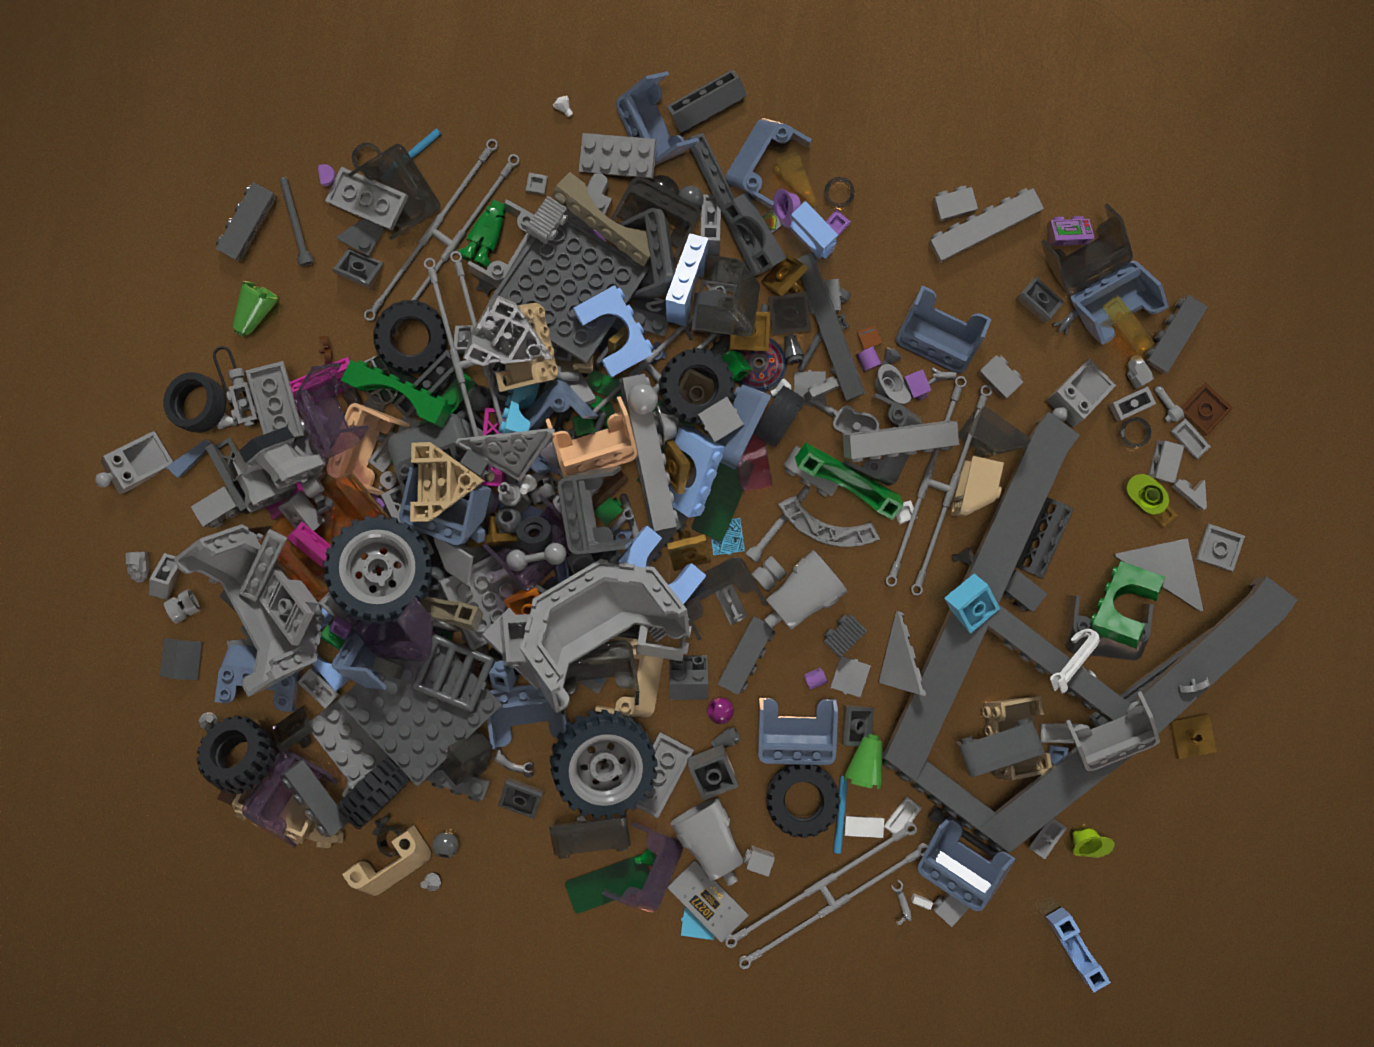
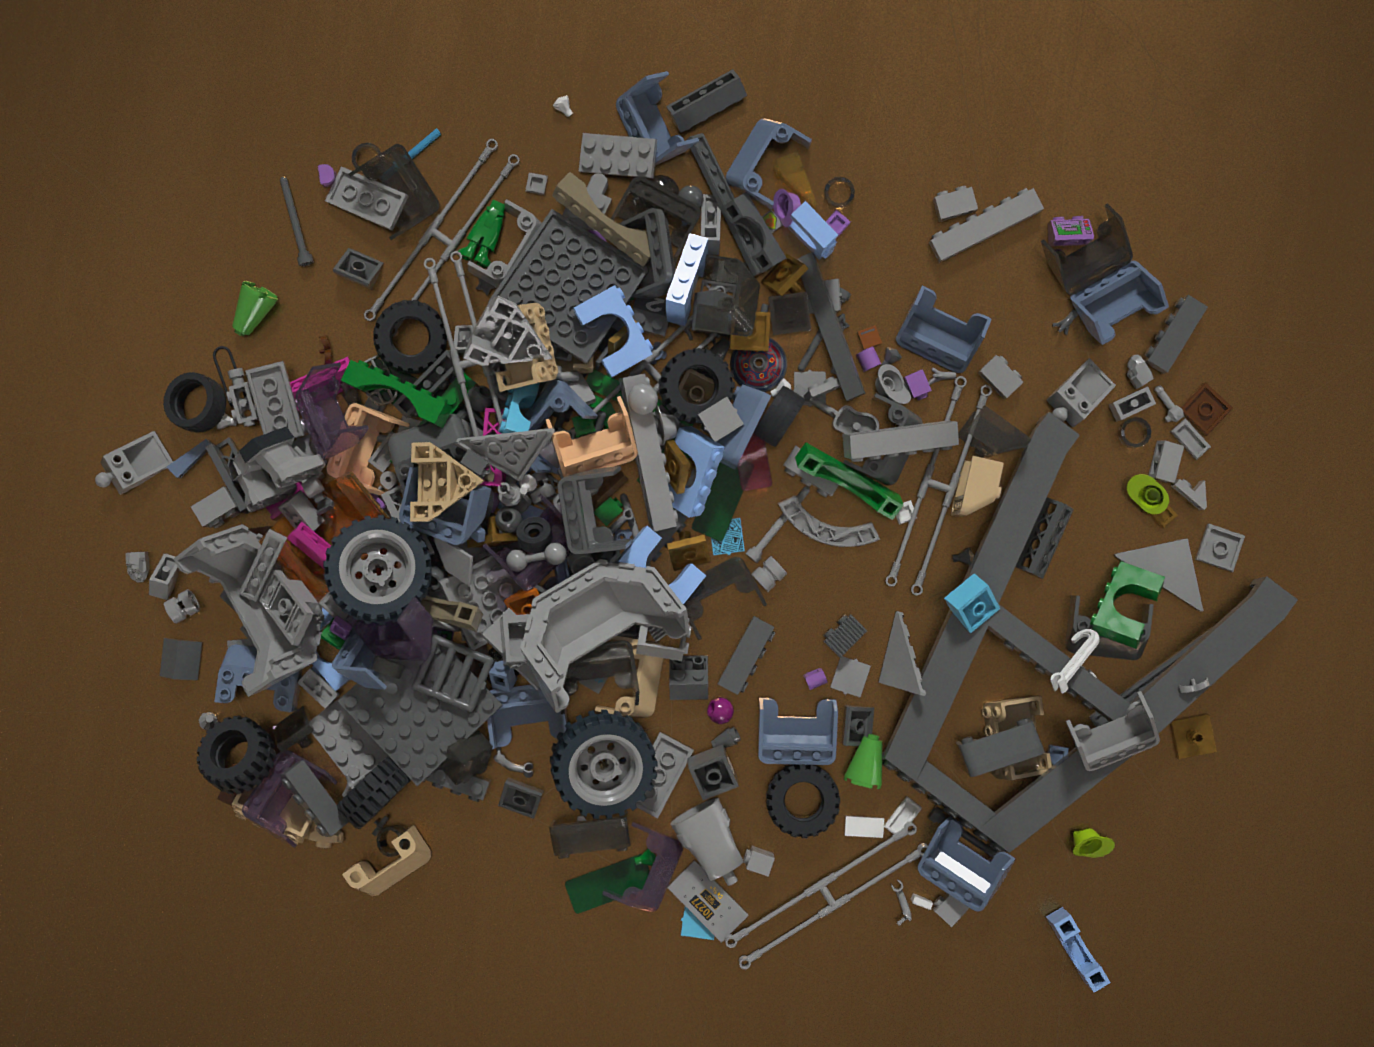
(246, 221): dark grey brick -> none
(362, 236): dark grey wing -> none
(431, 882): light grey rock -> none
(445, 845): dark grey piece -> none
(547, 220): light grey brick -> none
(731, 604): light grey hinge -> none
(737, 365): green brick -> none
(793, 352): dark grey cone -> none
(804, 592): light grey torso -> none
(840, 817): dark azure bar -> none
(1023, 592): dark grey brick -> none
(1040, 300): dark grey slope -> none
(1047, 838): light grey hinge -> none
(1055, 733): white tile -> none
(1128, 325): clear yellow slope -> none

